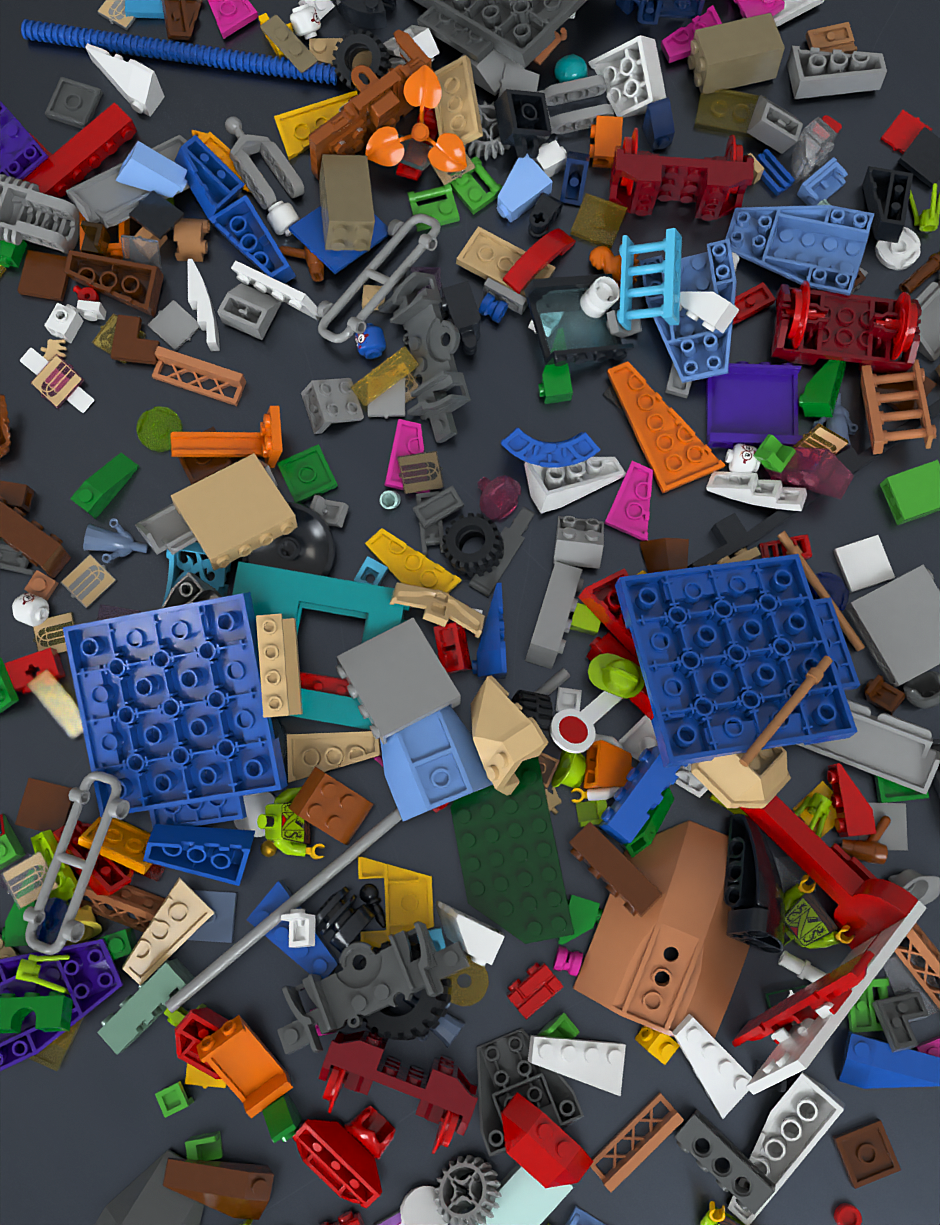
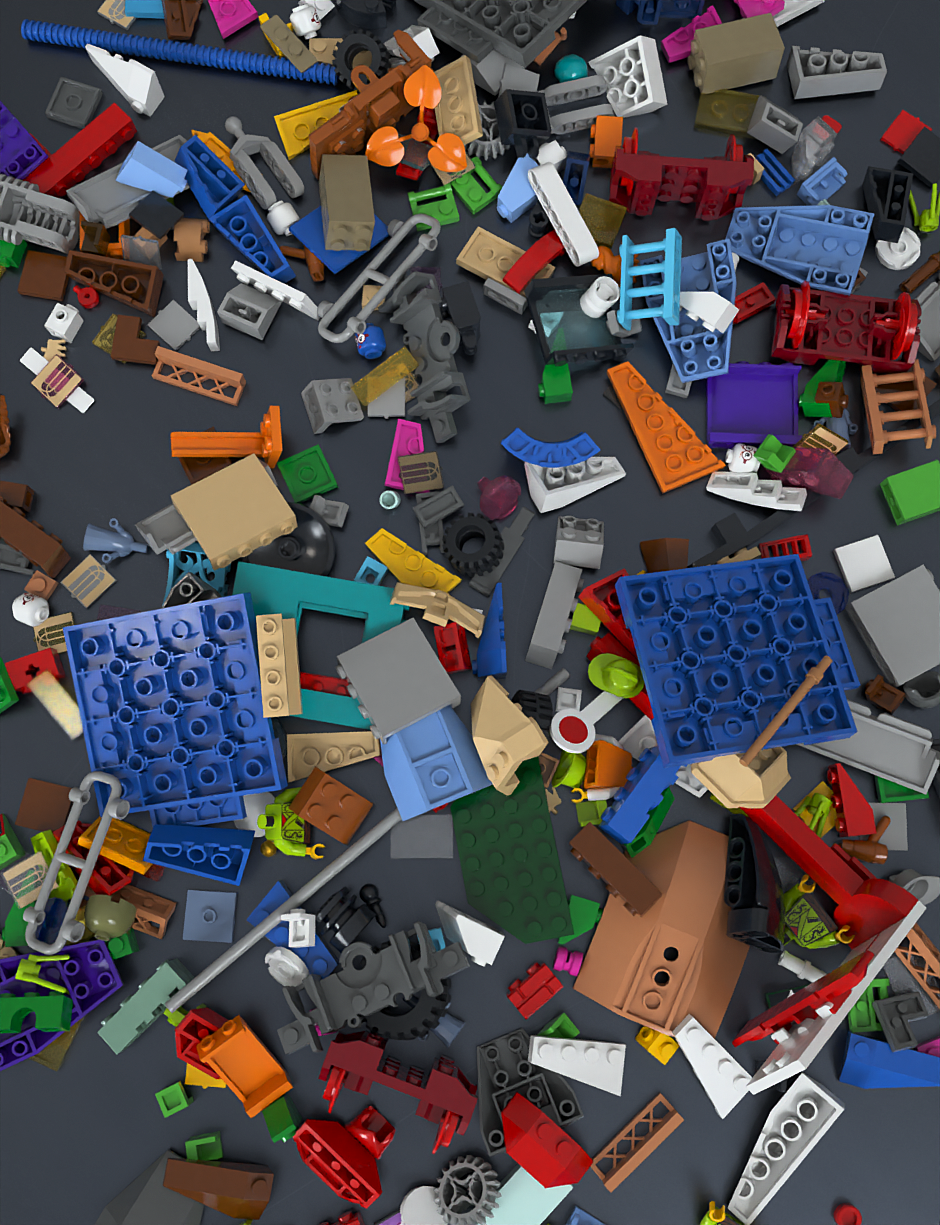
(91, 310): white plate -> none
(104, 485): green slope -> none
(107, 917): none -> olive cylinder
(156, 426): clear neon green tile -> none
(170, 927): tan wing -> none
(286, 966): none -> white tile
(406, 899): yellow wing -> none
(423, 837): none -> clear piece
(477, 988): clear yellow tile -> none
(493, 308): blue wheel -> none
(563, 214): none -> white beam
(632, 503): dark pink wing -> none
(659, 124): dark blue slope -> none
(747, 1198): dark grey brick -> none
(820, 590): medium nougat bar -> none
(832, 37): medium nougat plate -> none
(834, 395): none -> reddish brown bracket
(866, 1153): reddish brown tile -> none

